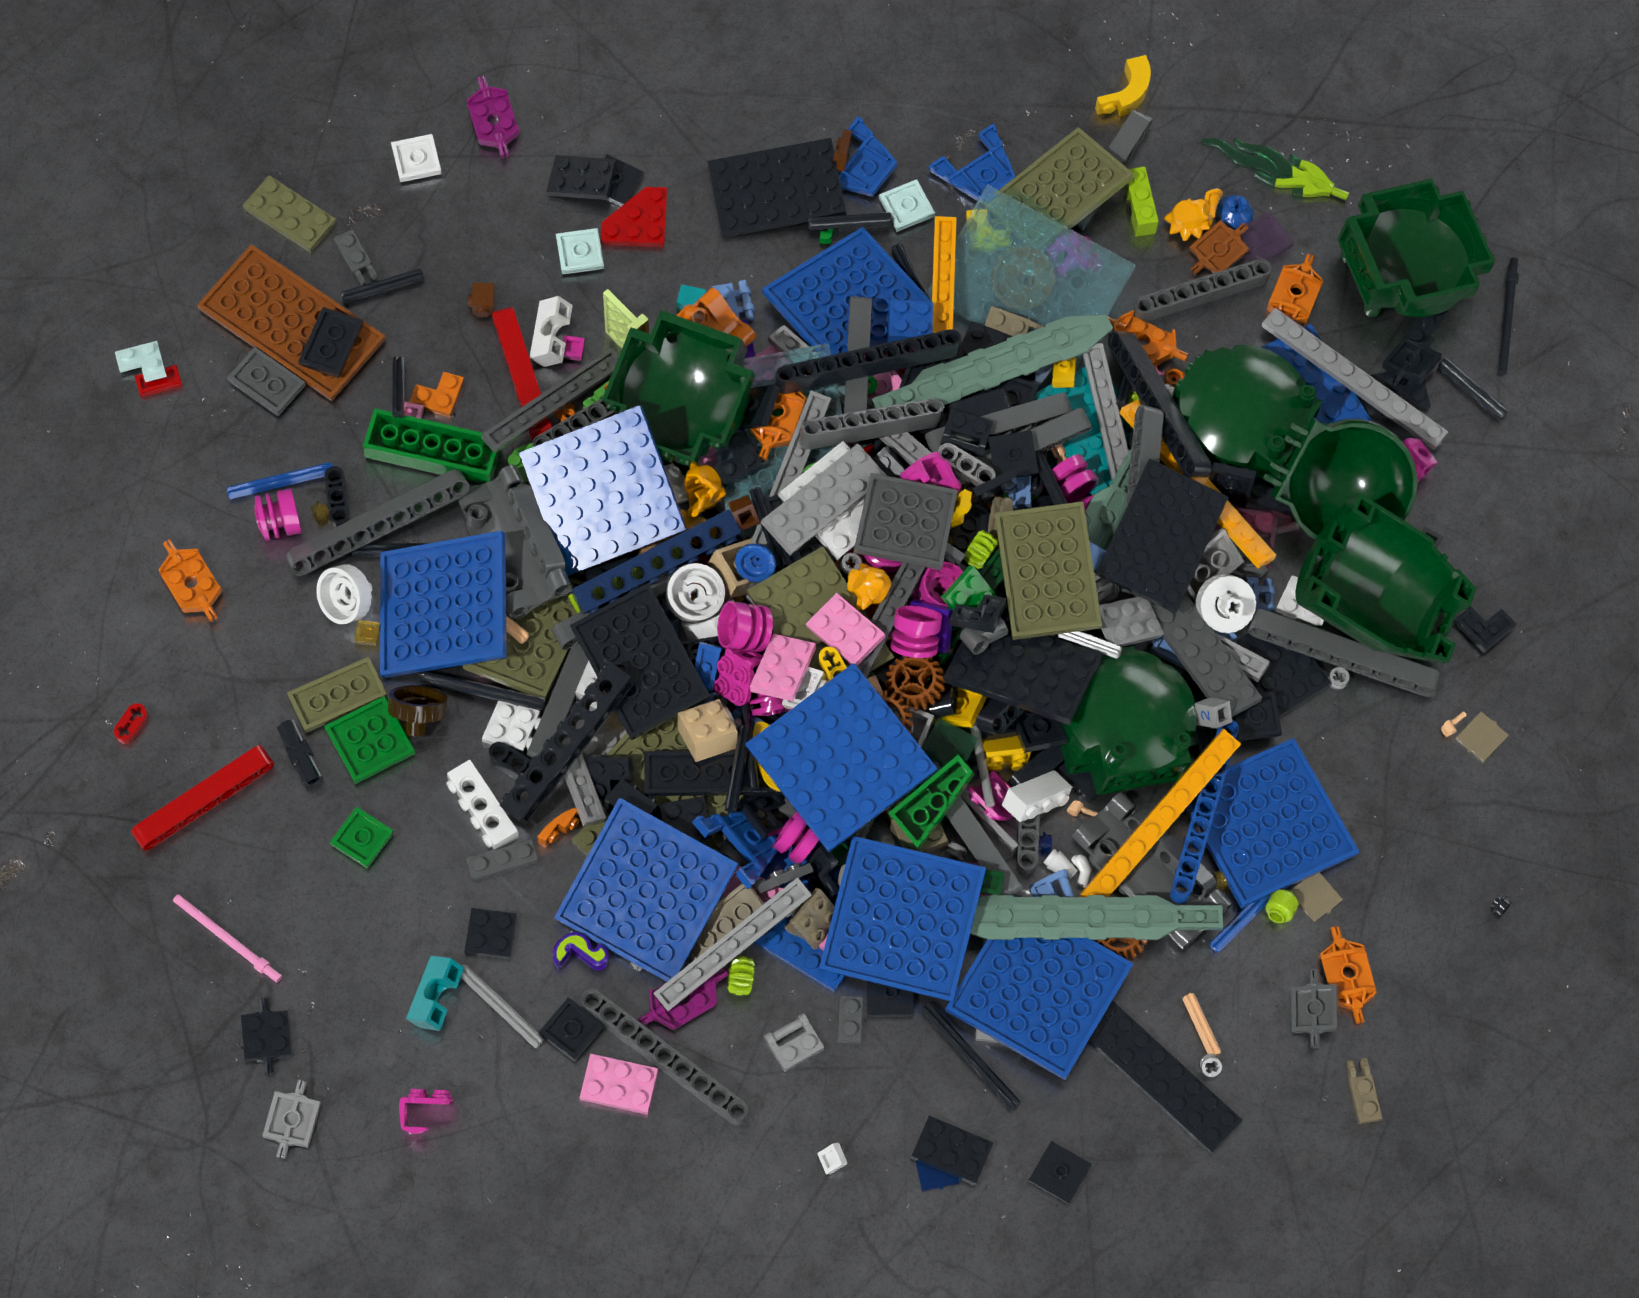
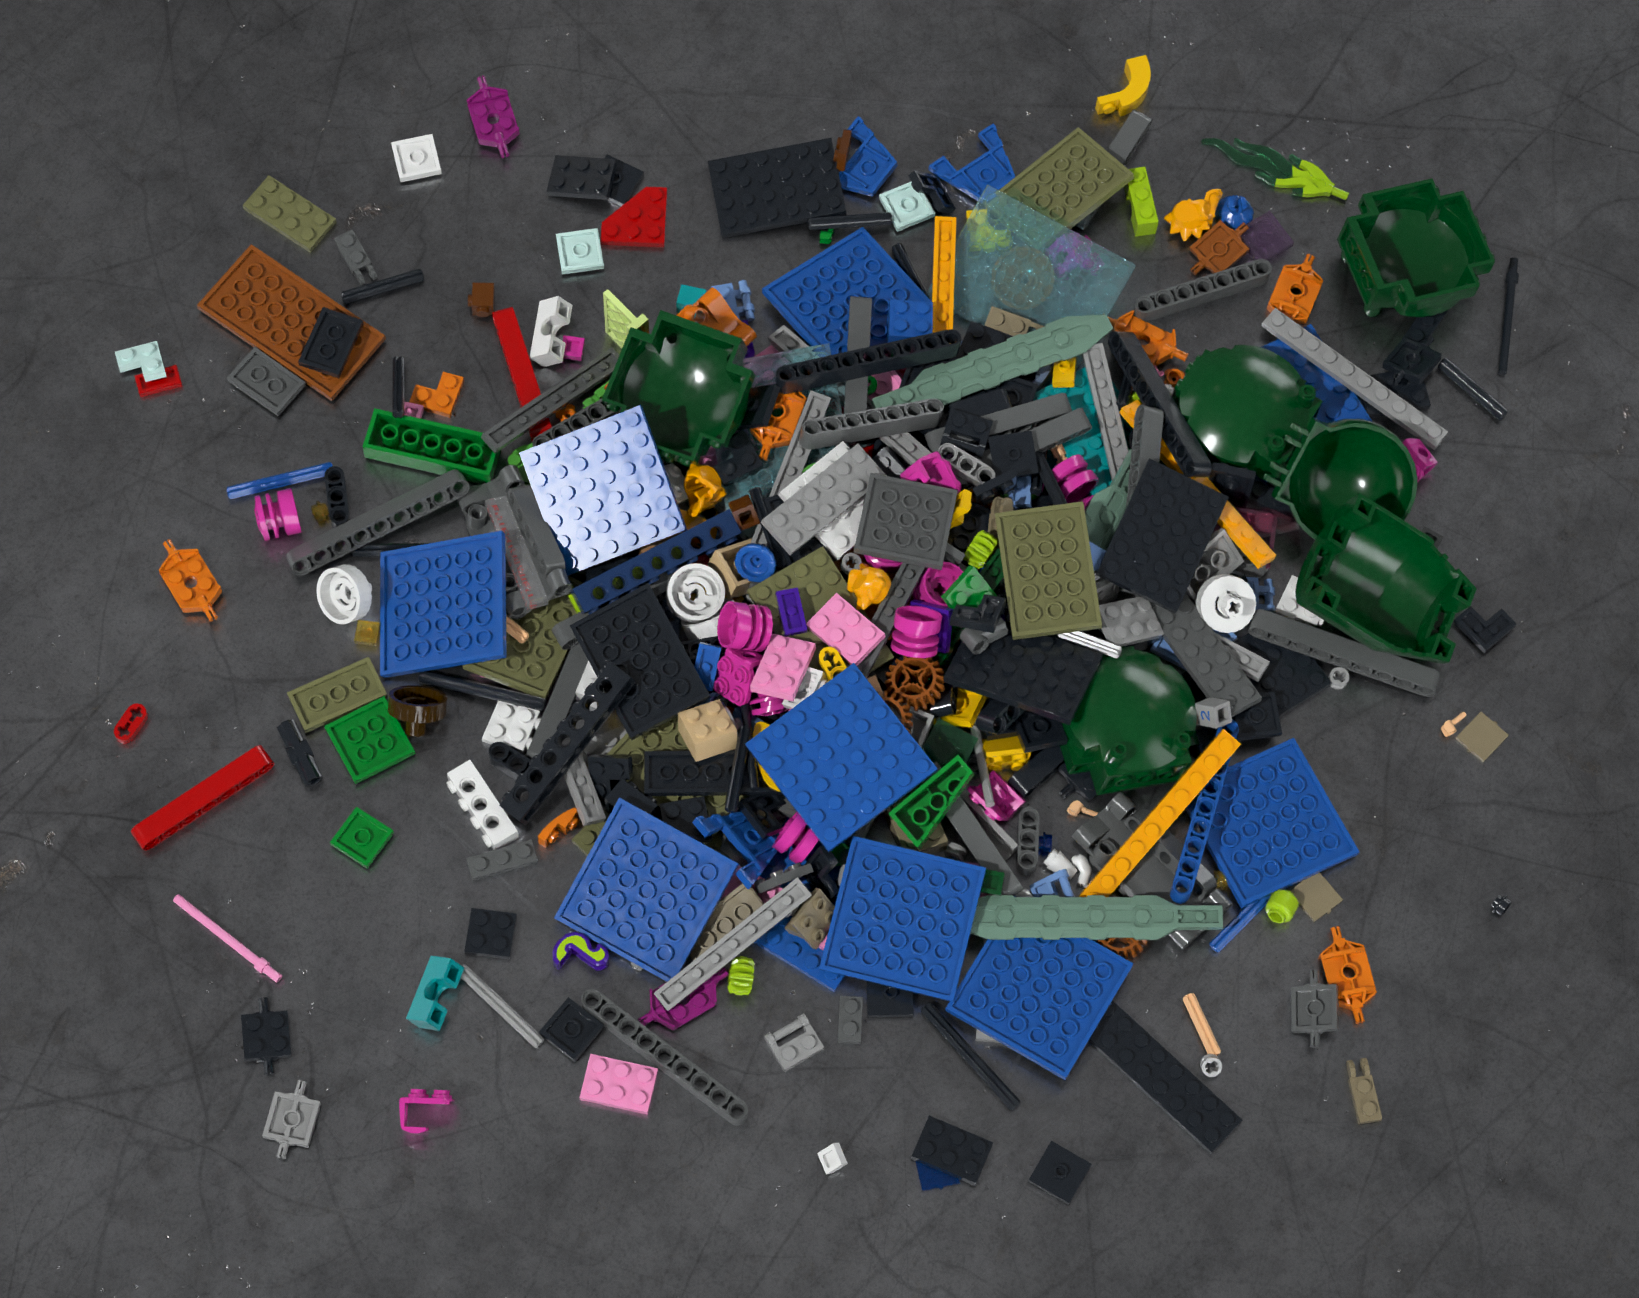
(517, 553): none -> clear tile
(791, 611): none -> dark purple plate
(931, 185): none -> black plate
(1037, 796): white brick -> none

